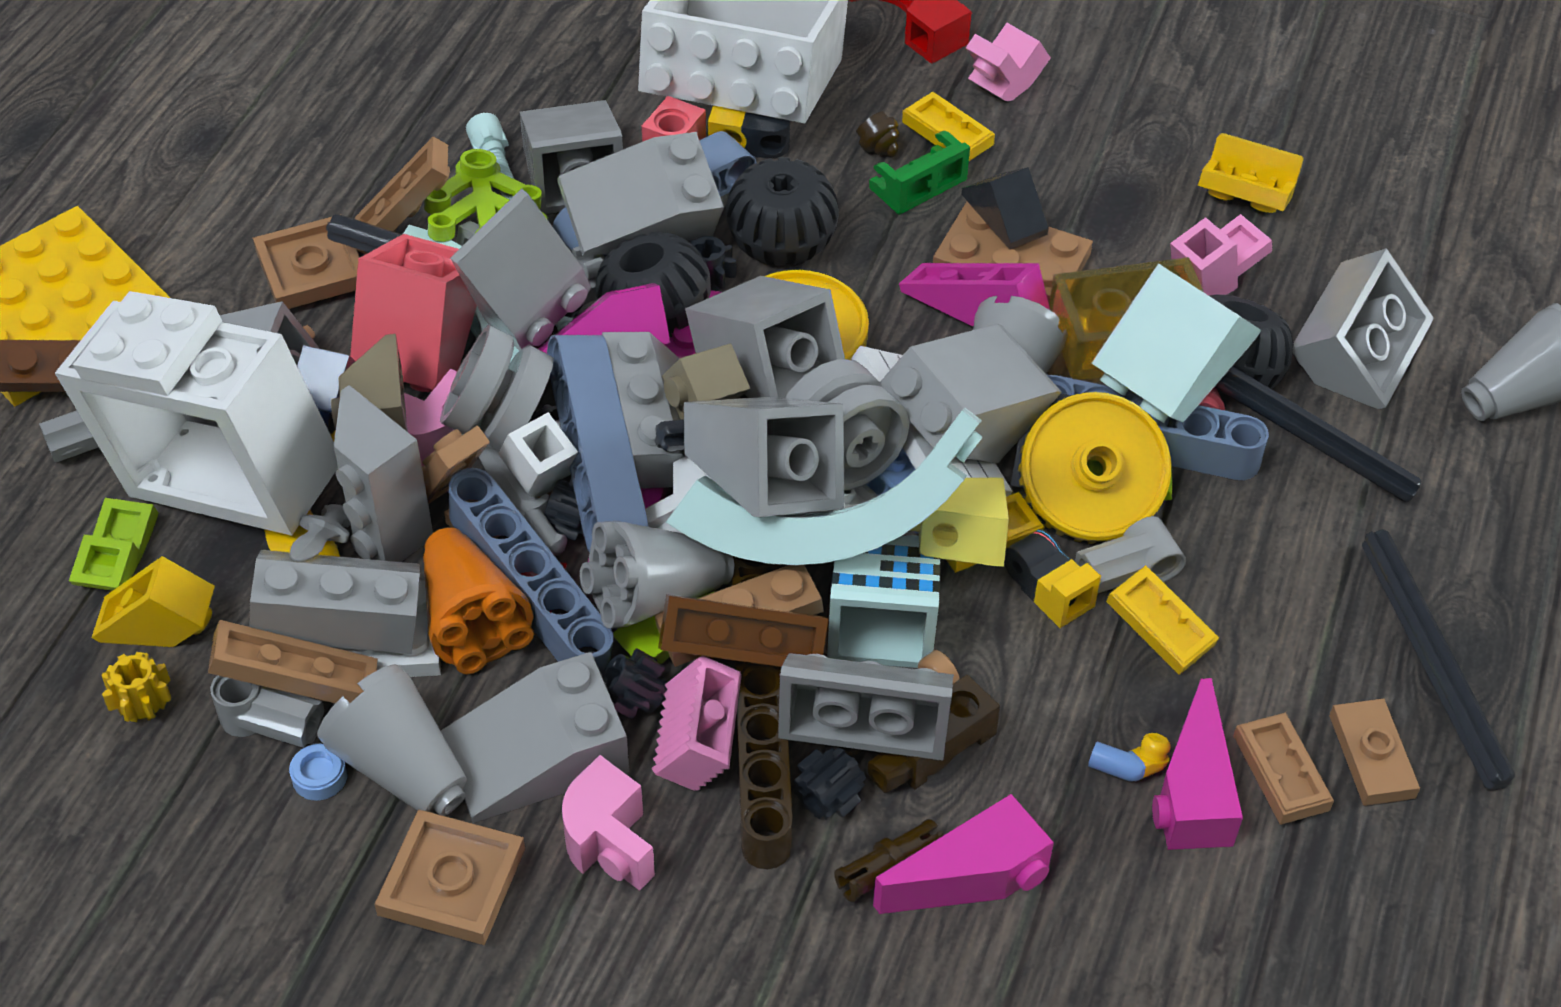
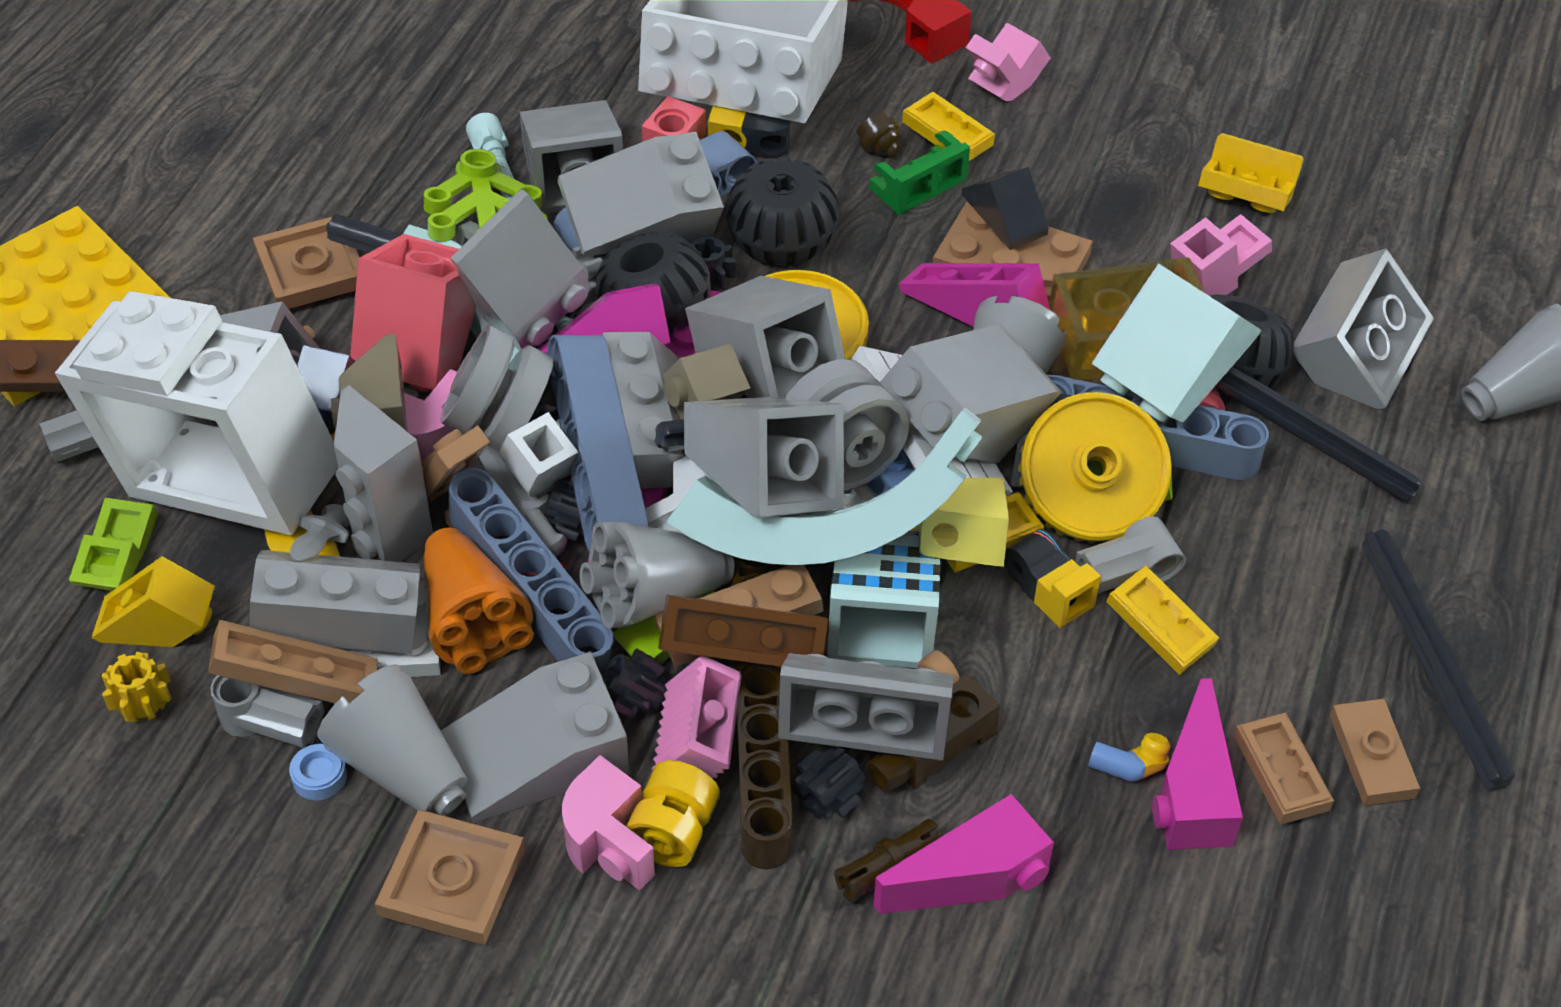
(408, 188): medium nougat plate -> none
(674, 810): none -> yellow wheel

